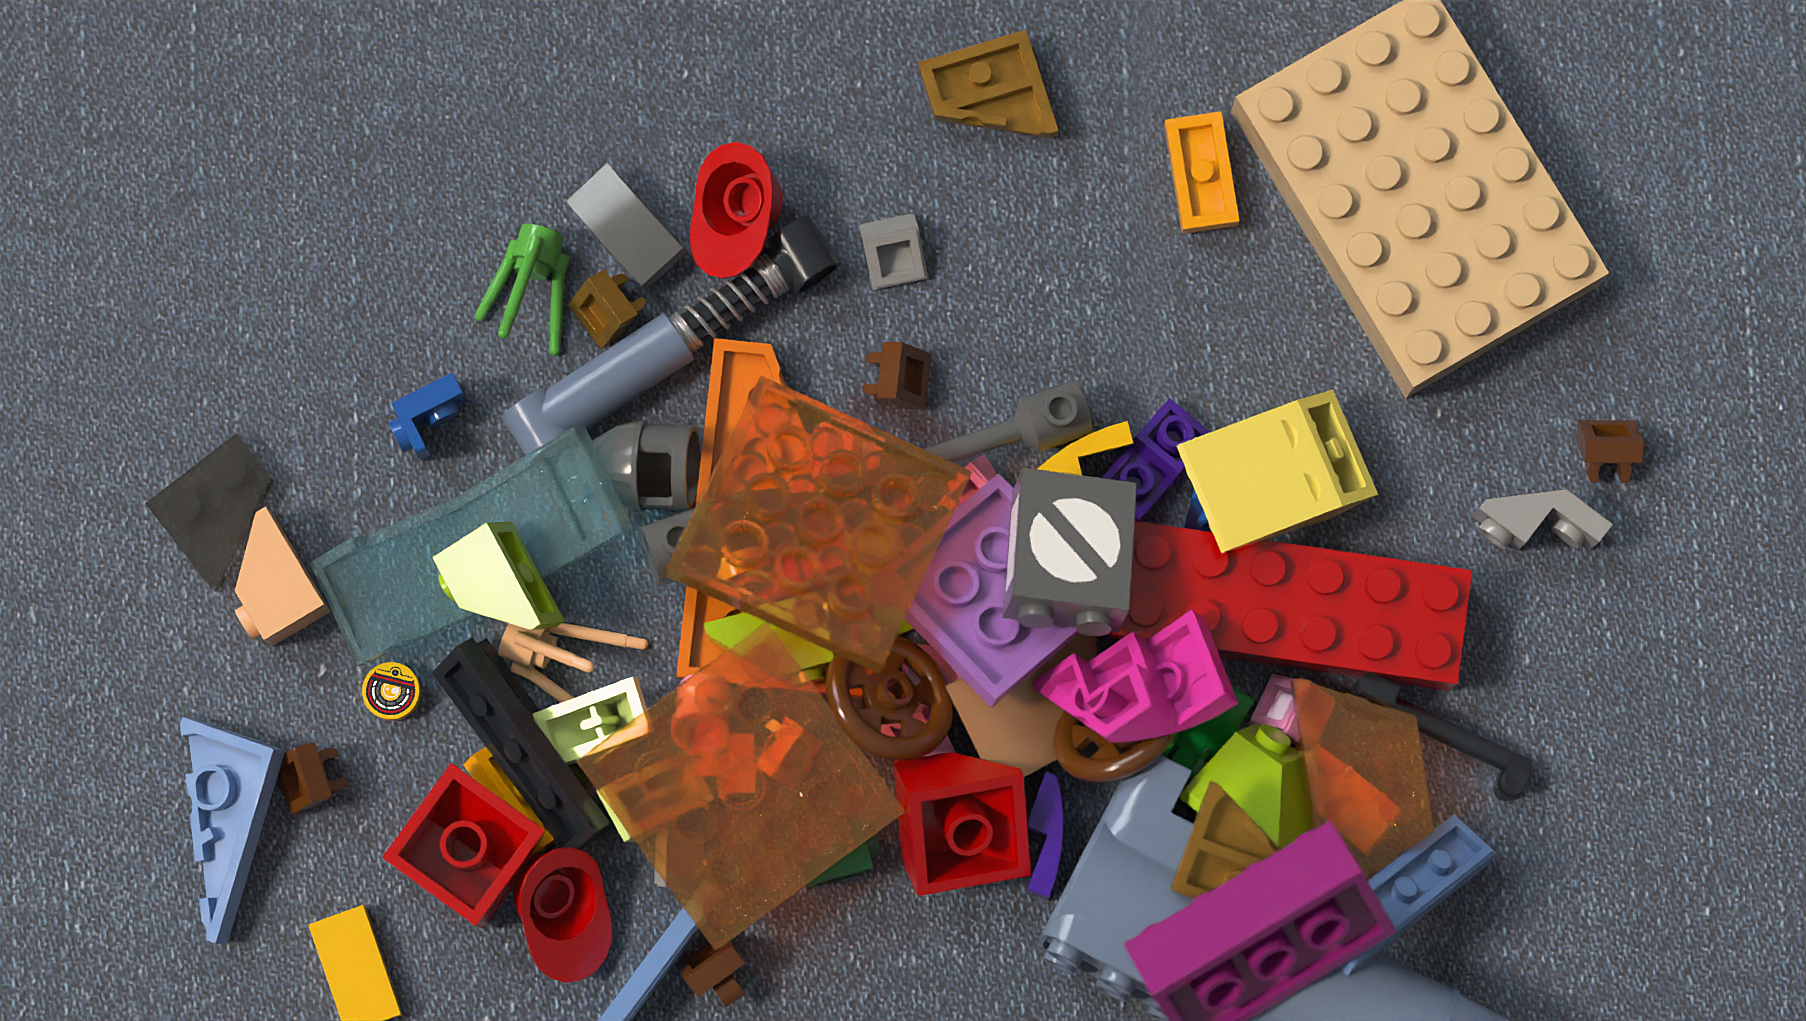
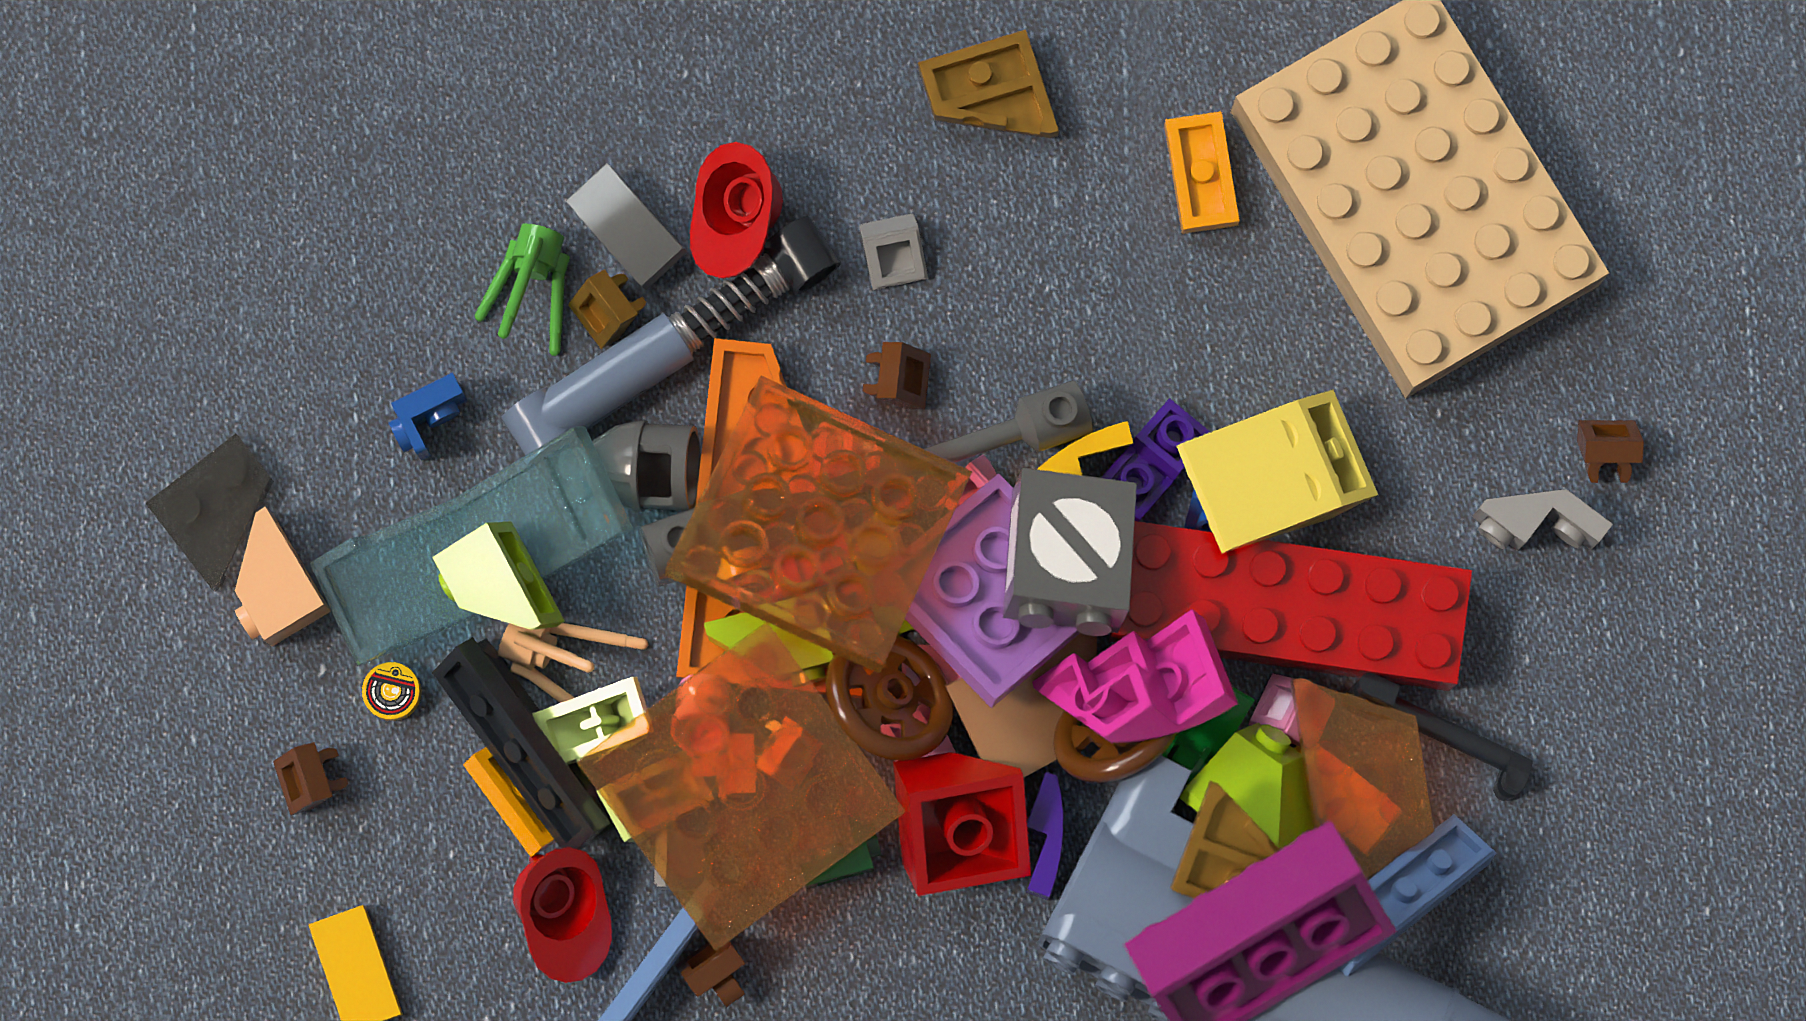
(229, 805): medium blue wing -> none
(465, 846): red slope -> none

